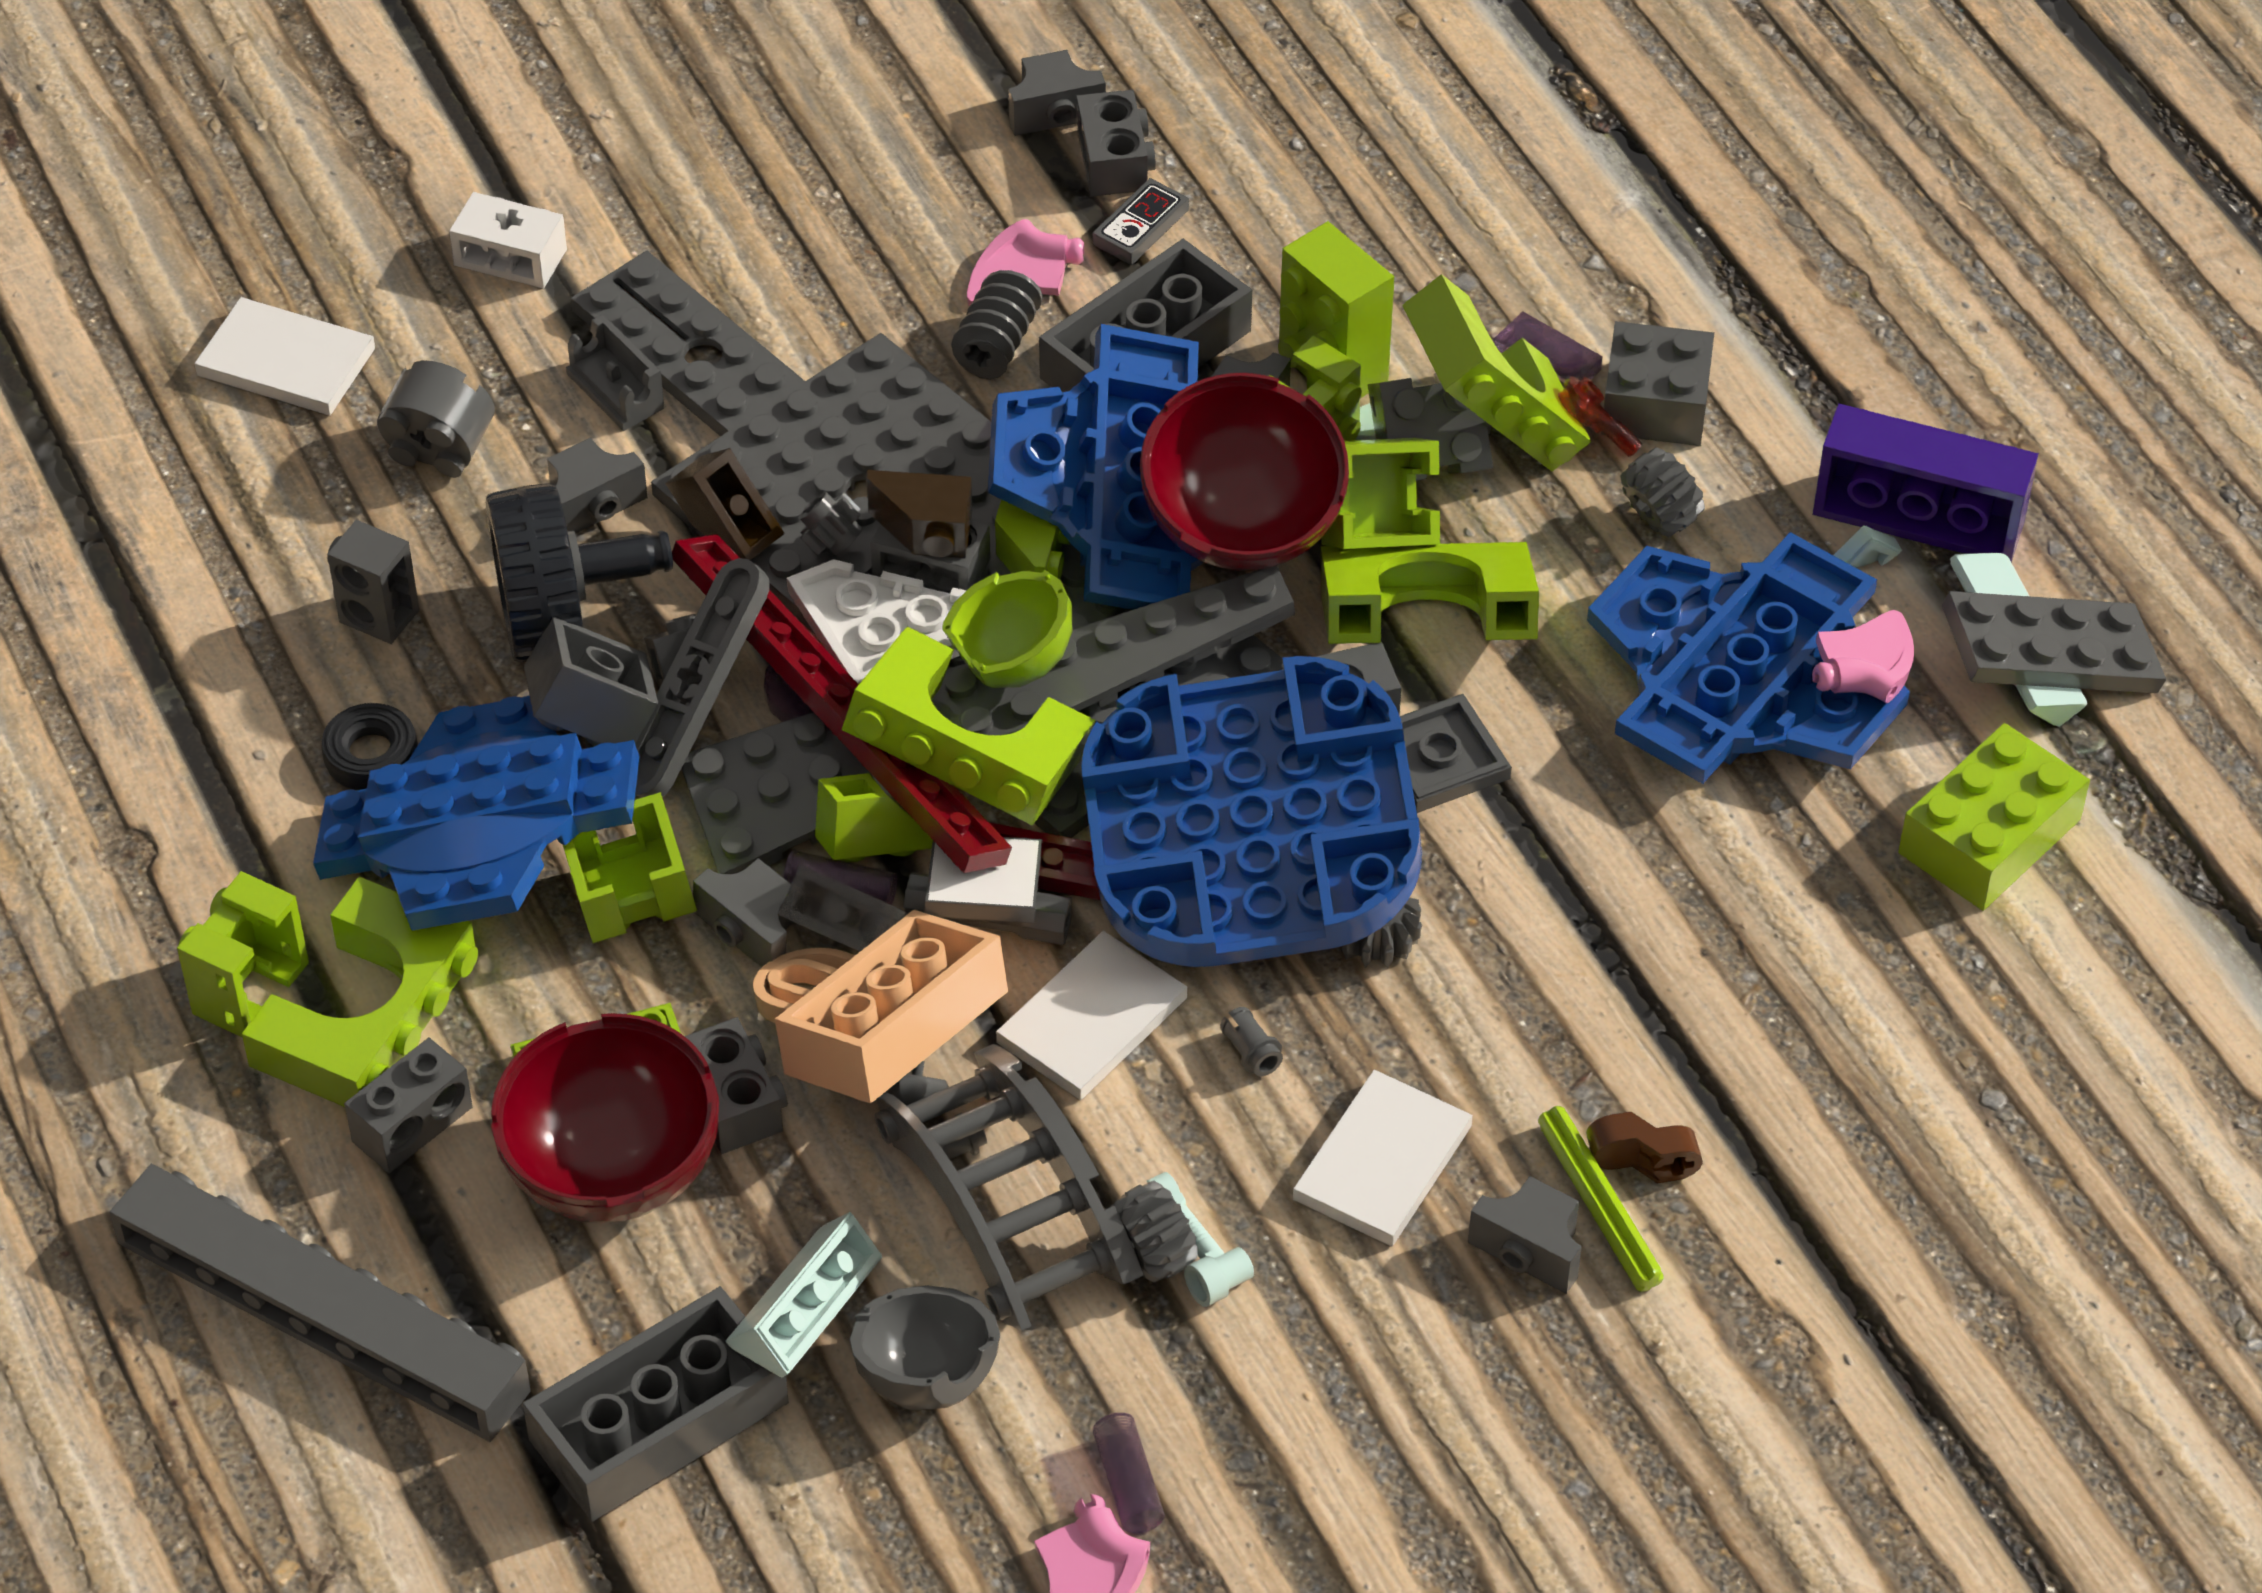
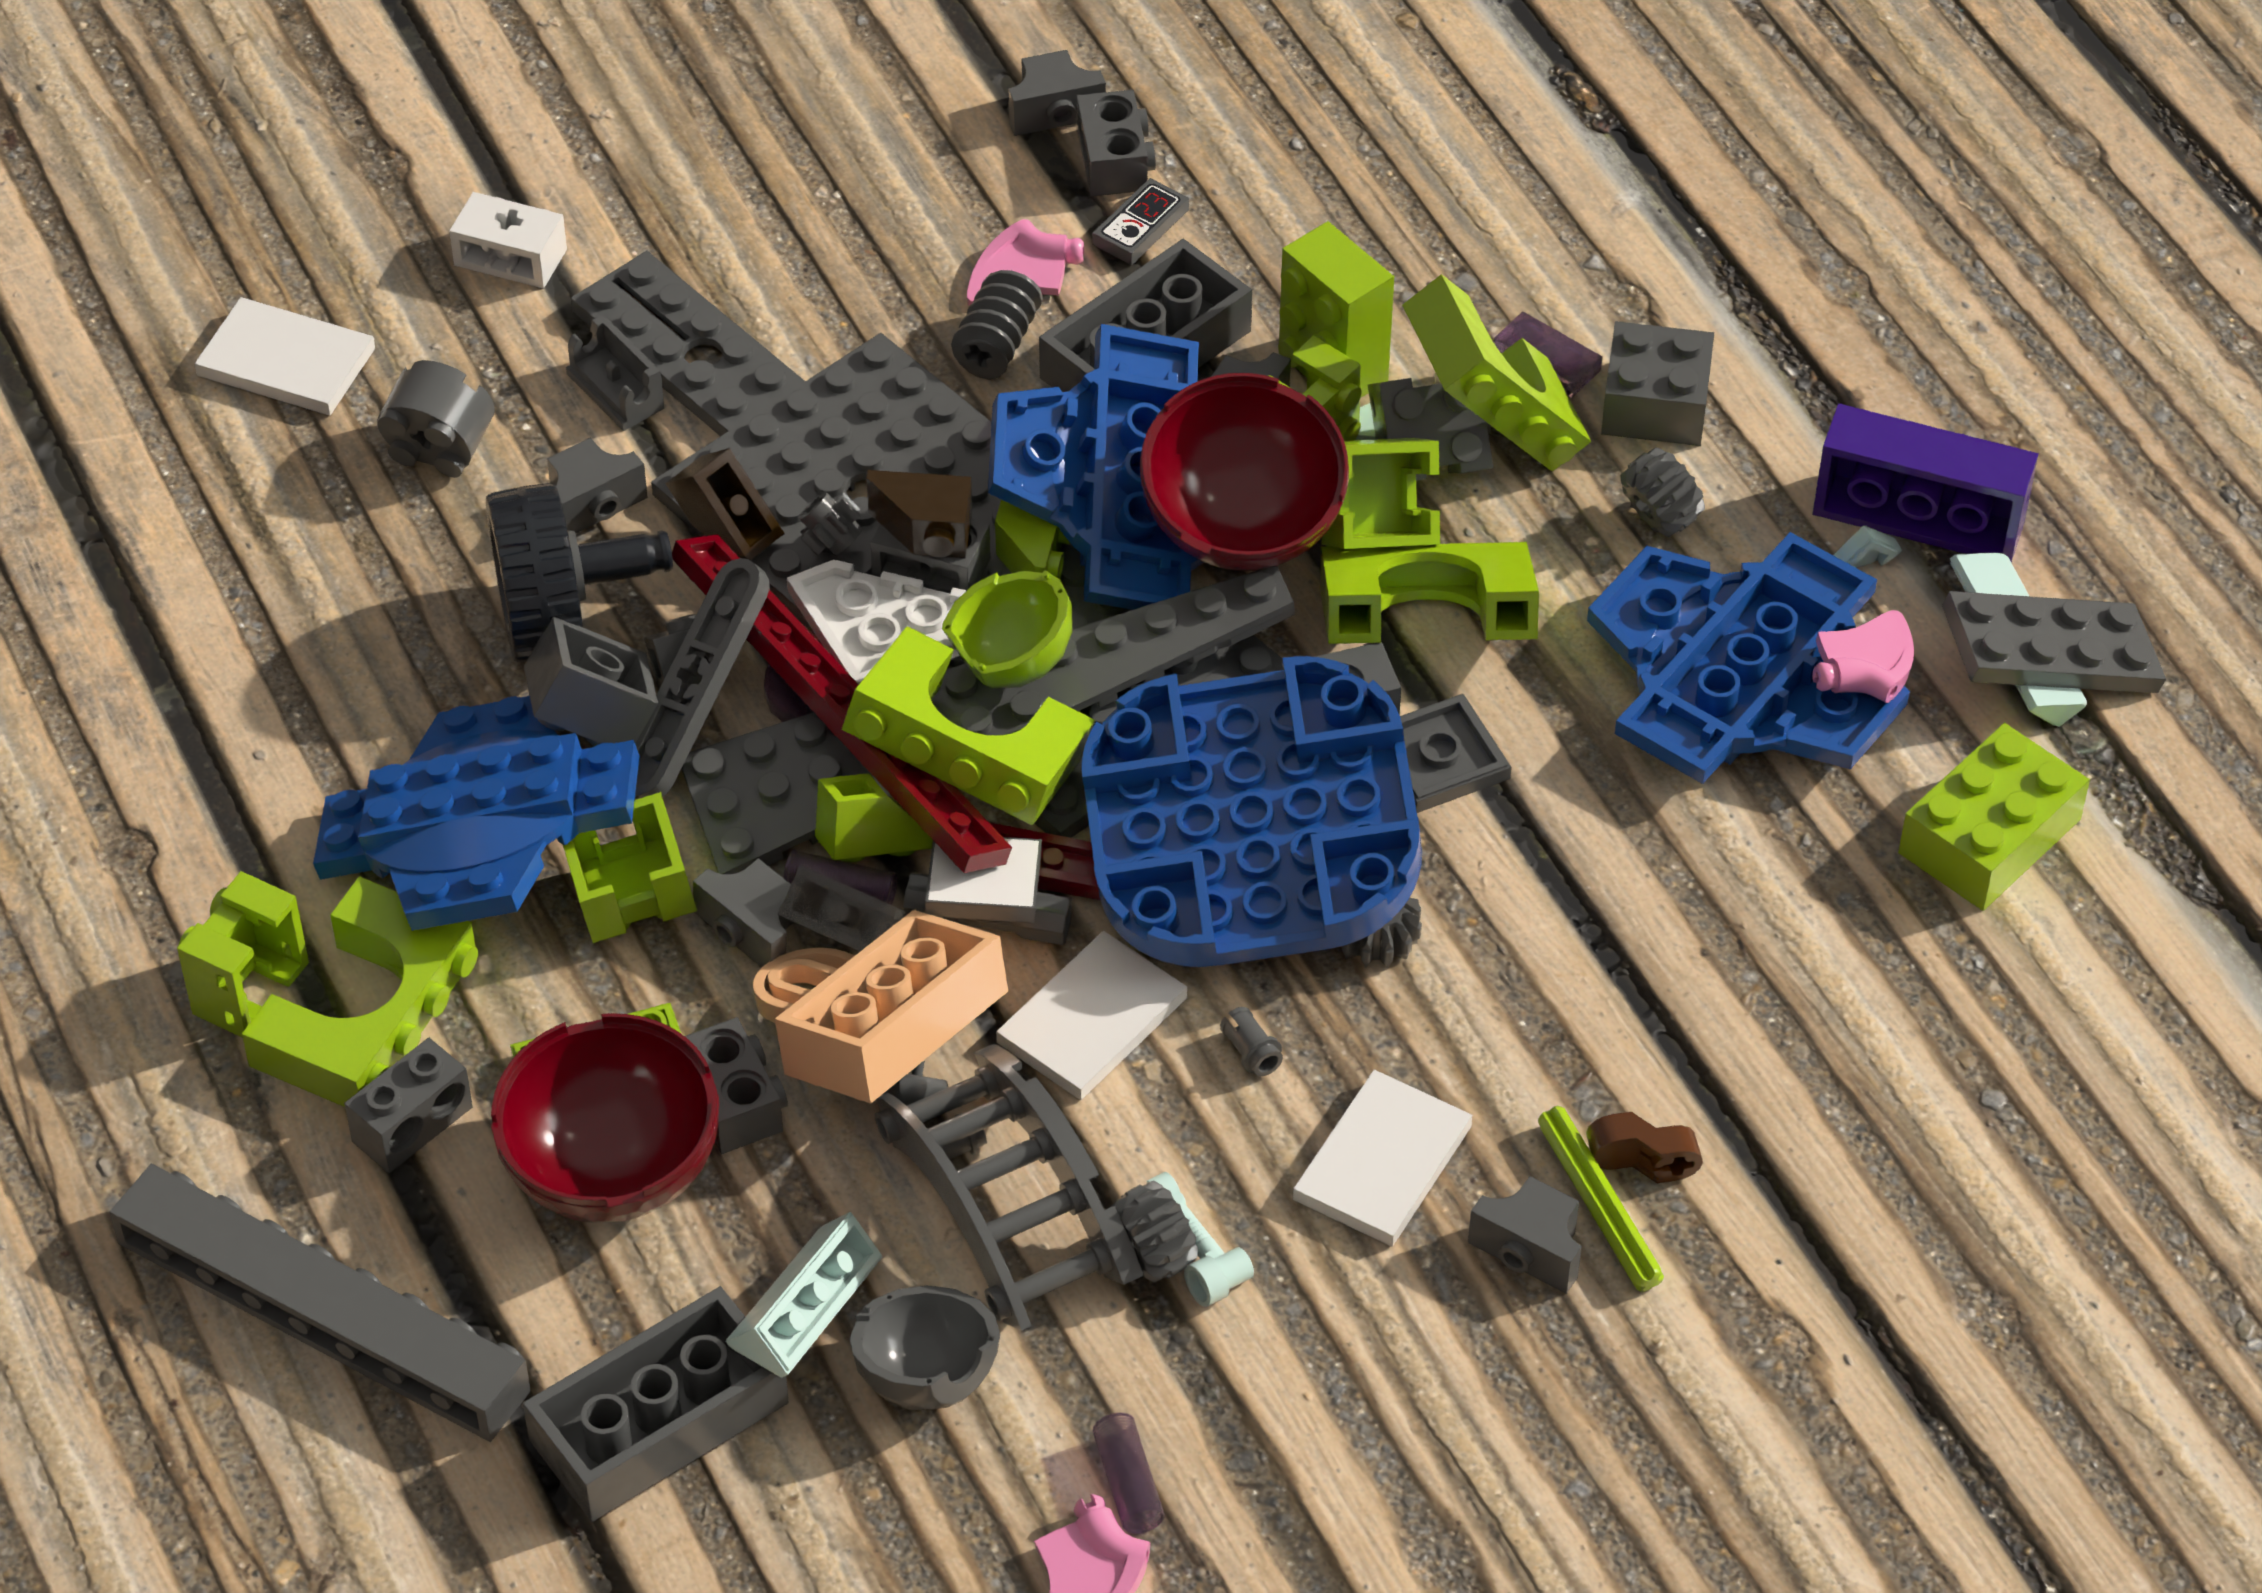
(359, 722): black tyre -> none
(373, 581): dark grey brick -> none
(1584, 401): clear red plate -> none

